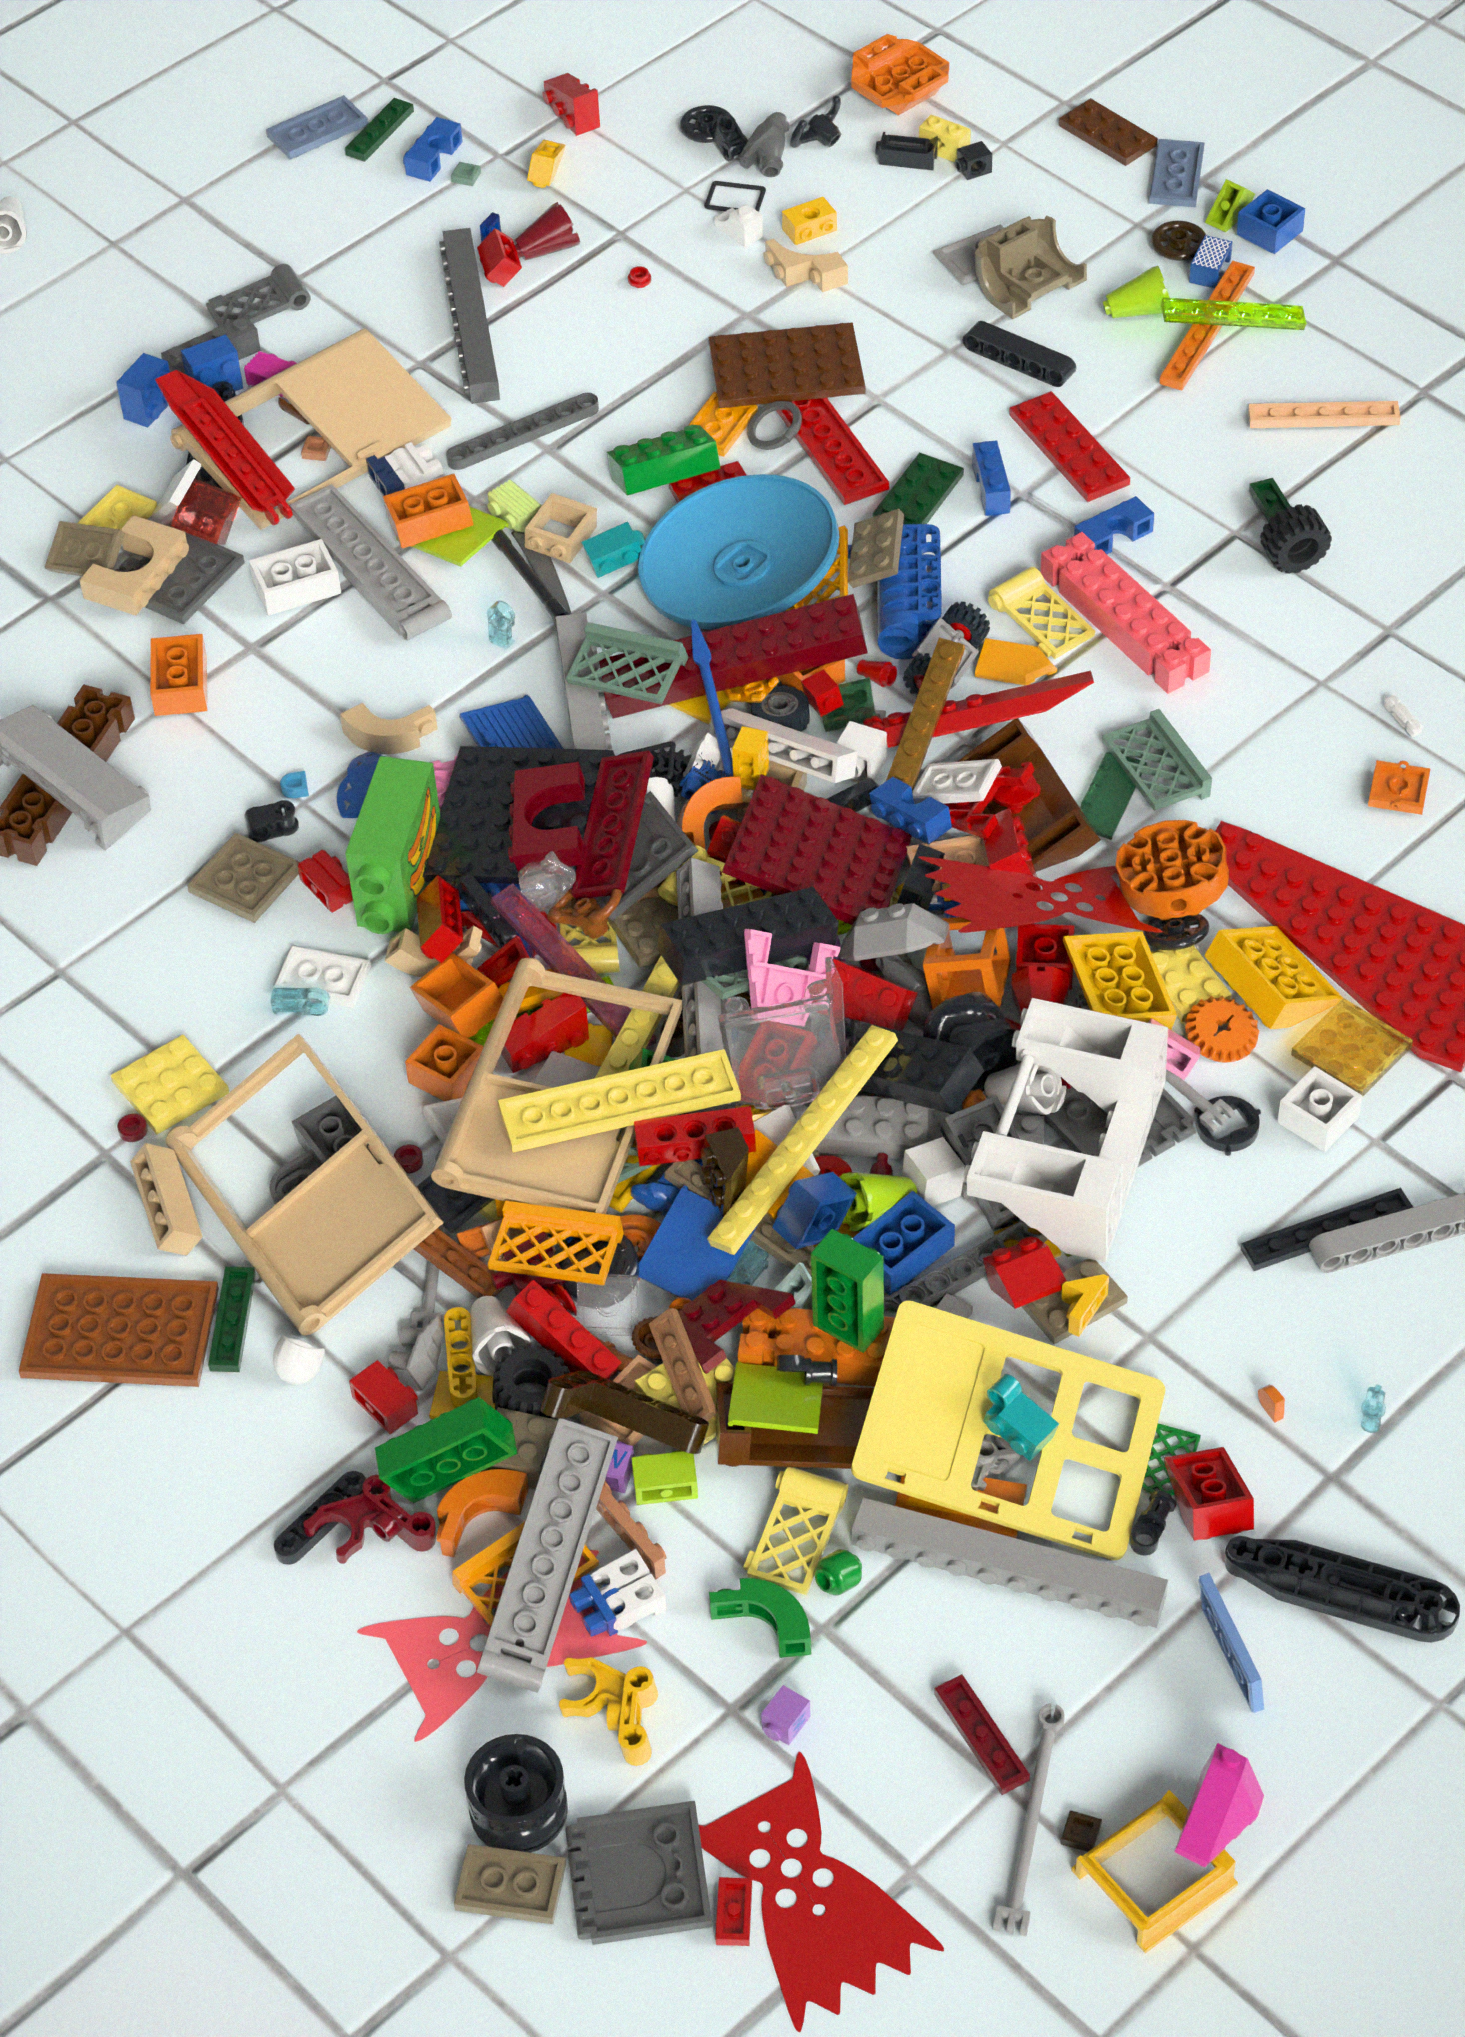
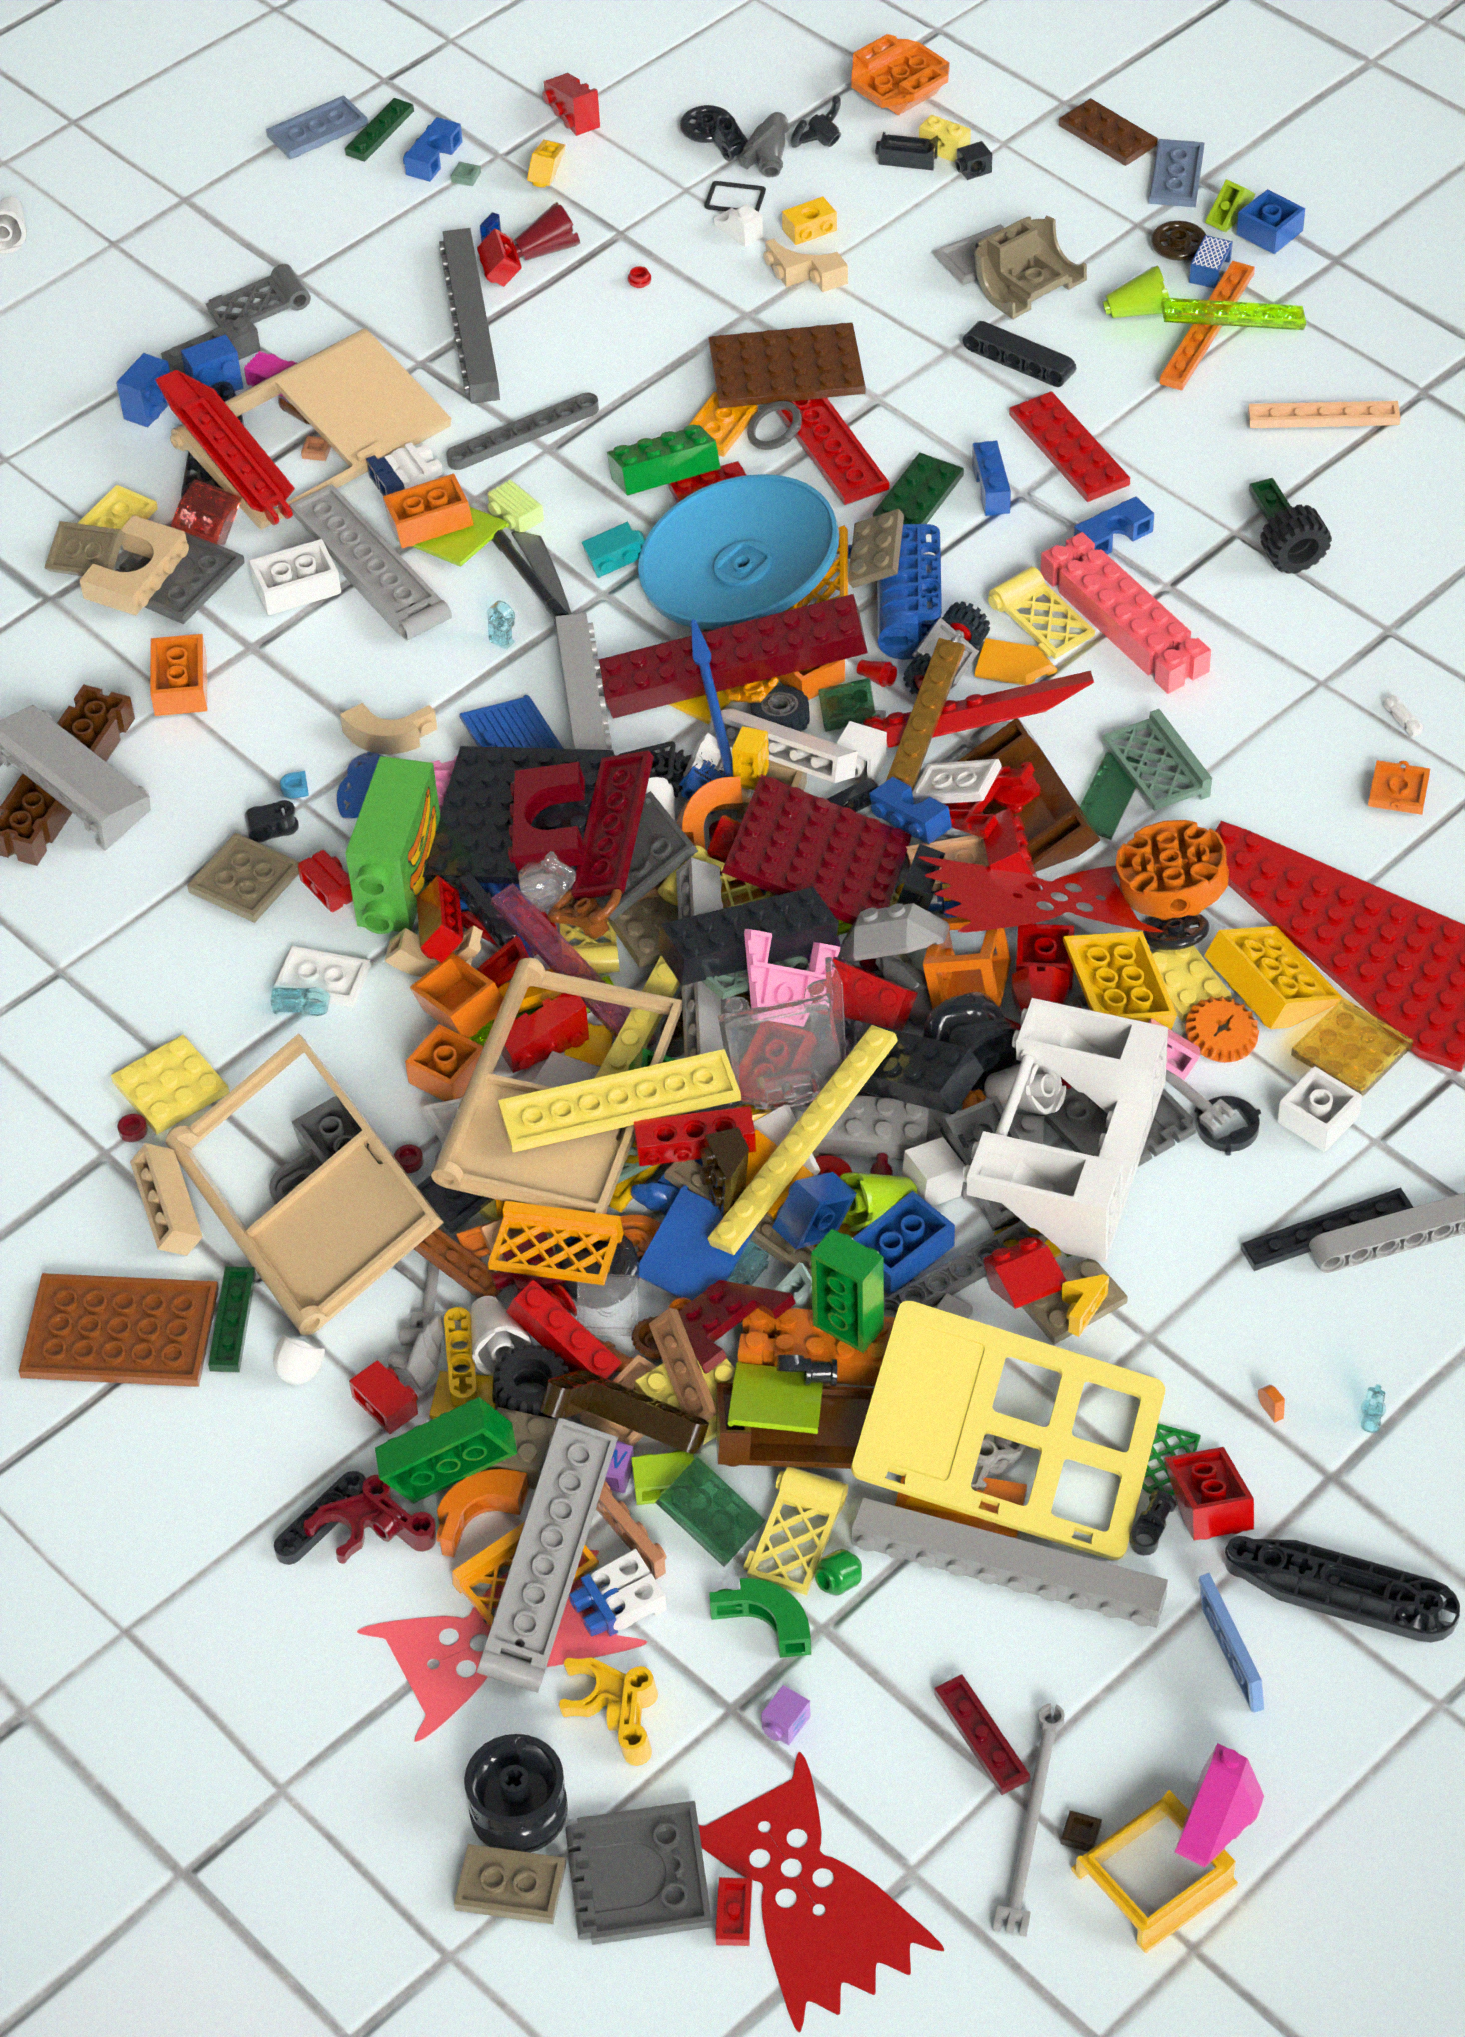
(176, 491): white tile -> none
(567, 512): tan window -> none
(636, 645): sand green fence -> none
(710, 1511): none -> clear green plate
(822, 692): red brick -> none
(1018, 1418): teal hinge -> none

